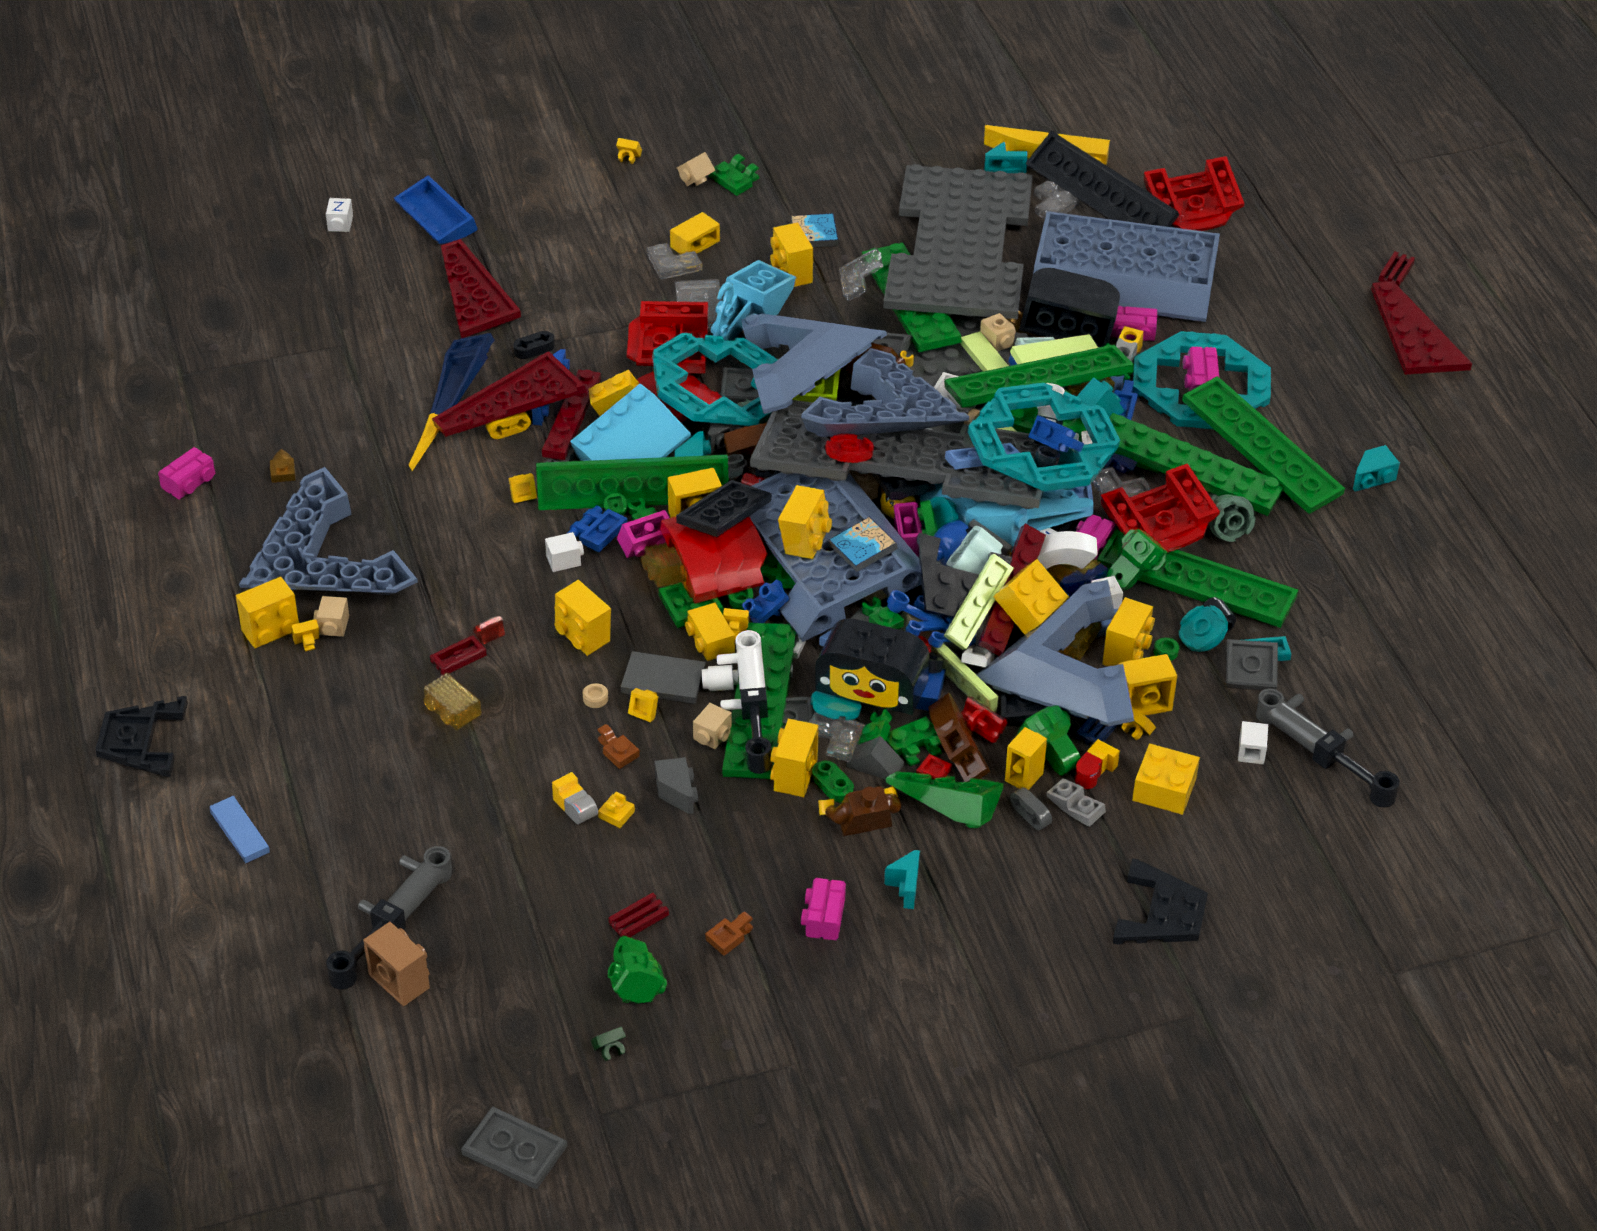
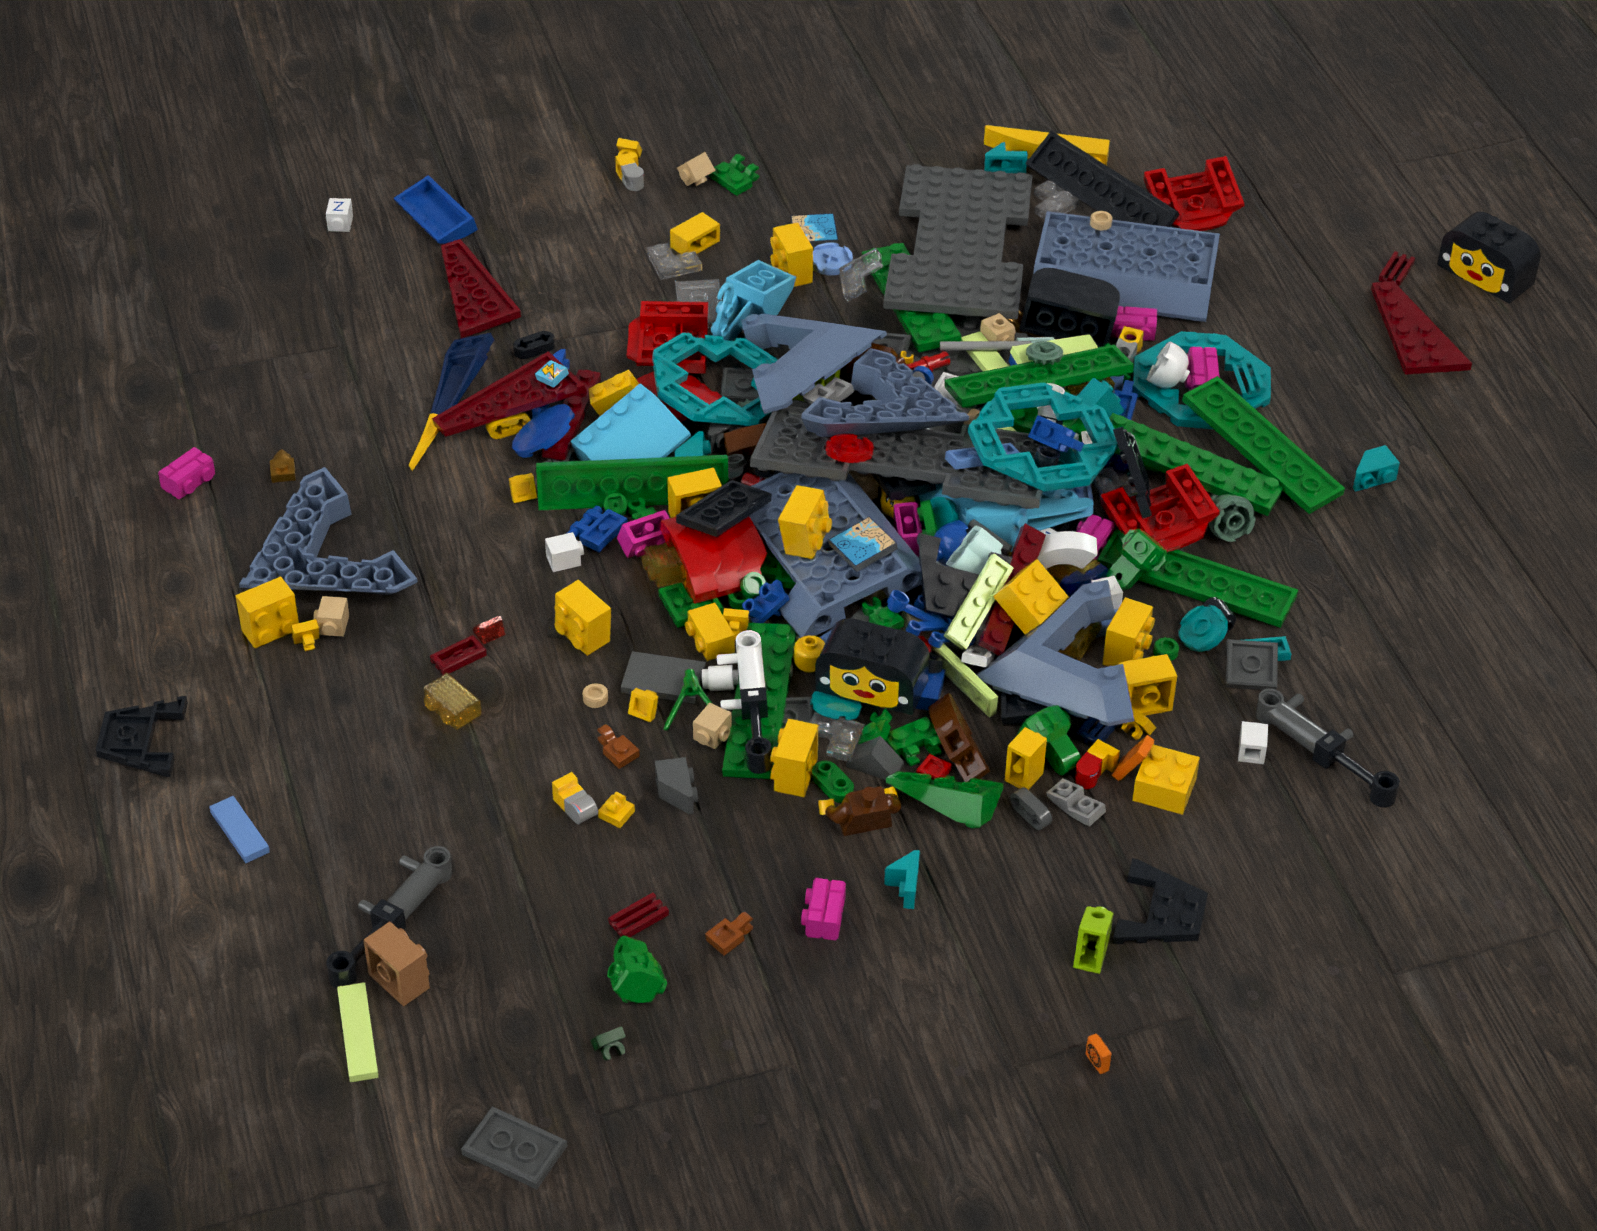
(357, 1032): none -> yellowish green tile
(543, 430): none -> blue tile
(551, 373): none -> medium azure tile
(629, 171): none -> light grey leg
(690, 688): none -> green plant
(751, 584): none -> tile
(807, 652): none -> yellow head
(830, 257): none -> light blue tile
(834, 390): none -> light grey slope
(924, 373): none -> blue tile
(931, 362): none -> red pin
(980, 345): none -> light grey bar
(983, 720): red hips -> none
(1044, 352): none -> sand green gear
(1093, 928): none -> lime torso
(1098, 1053): none -> orange tile
(1101, 220): none -> tan tile
(1133, 758): none -> orange tile
(1137, 473): none -> black wing
(1170, 367): none -> white cylinder
(1244, 367): none -> teal tile
(1491, 255): none -> black brick

